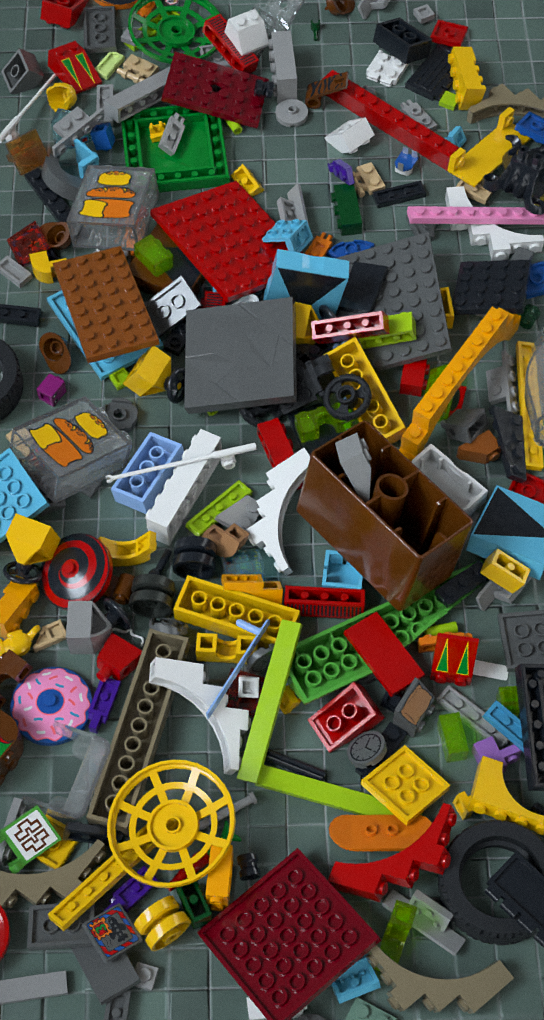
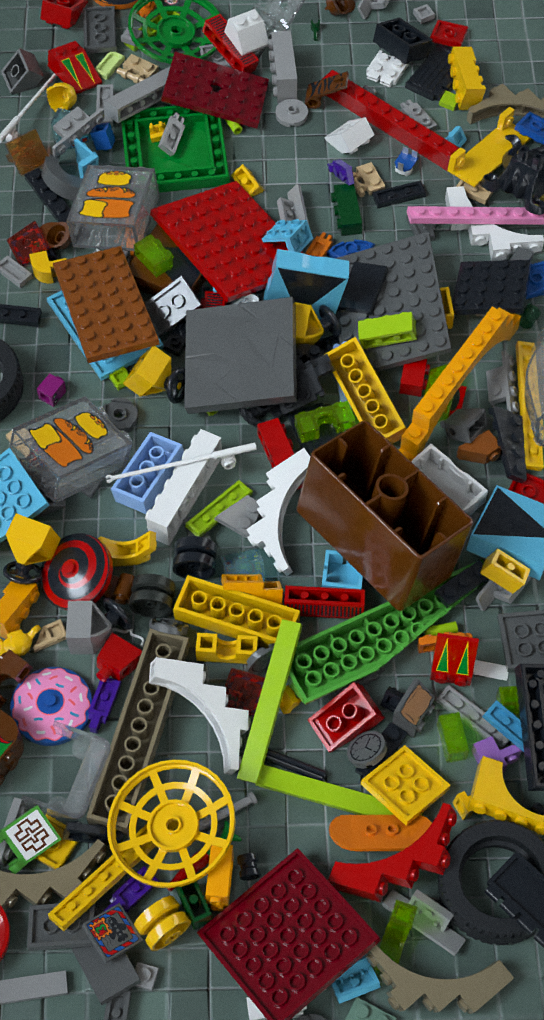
(55, 352): reddish brown piece -> none
(162, 563): black bar -> none
(227, 541): medium nougat brick -> none
(248, 686): white slope -> none
(259, 633): light blue piece -> none
(263, 88): black wheel -> none
(342, 412): black wheel -> none
(349, 327): brick -> none
(355, 461): light grey slope -> none
(383, 653): red tile -> none

